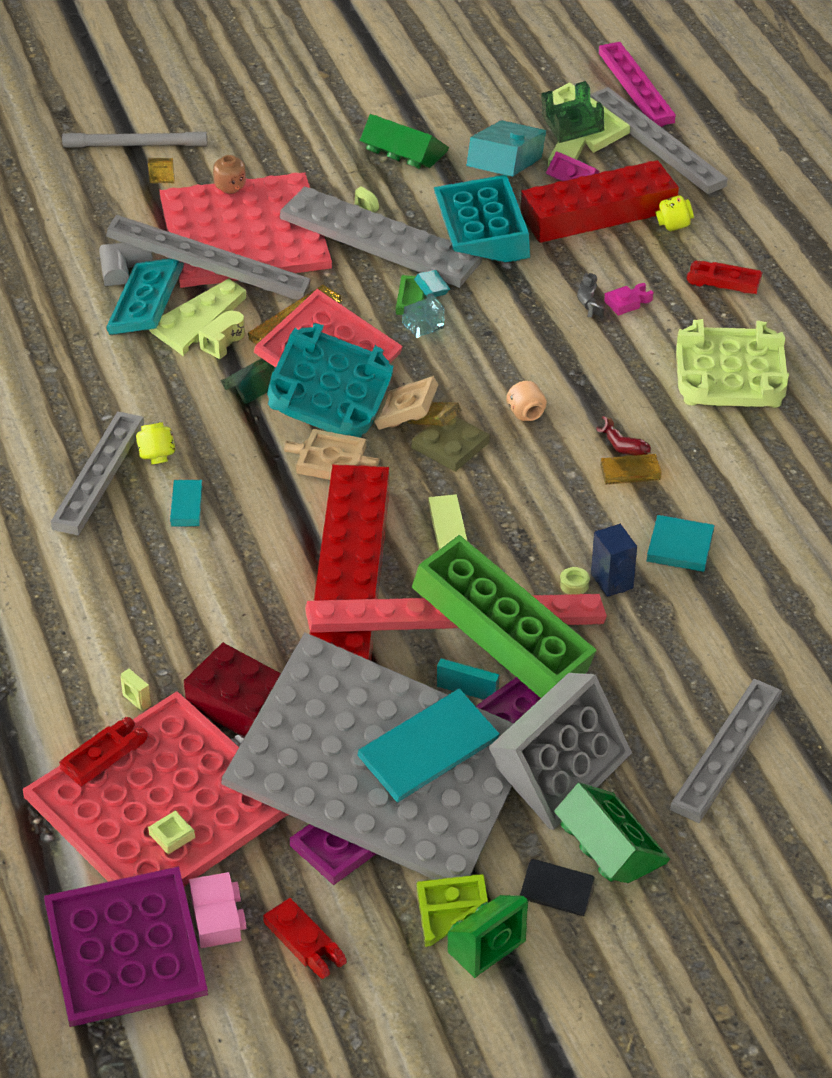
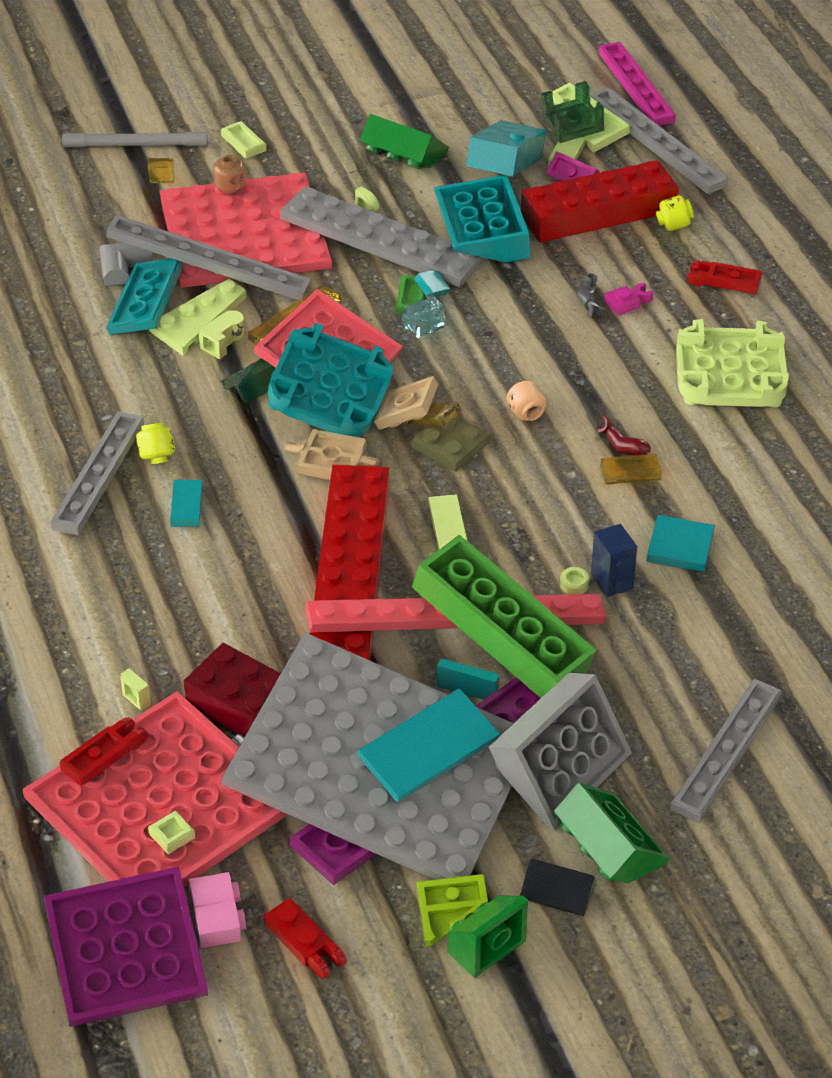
(243, 139): none -> yellowish green tile

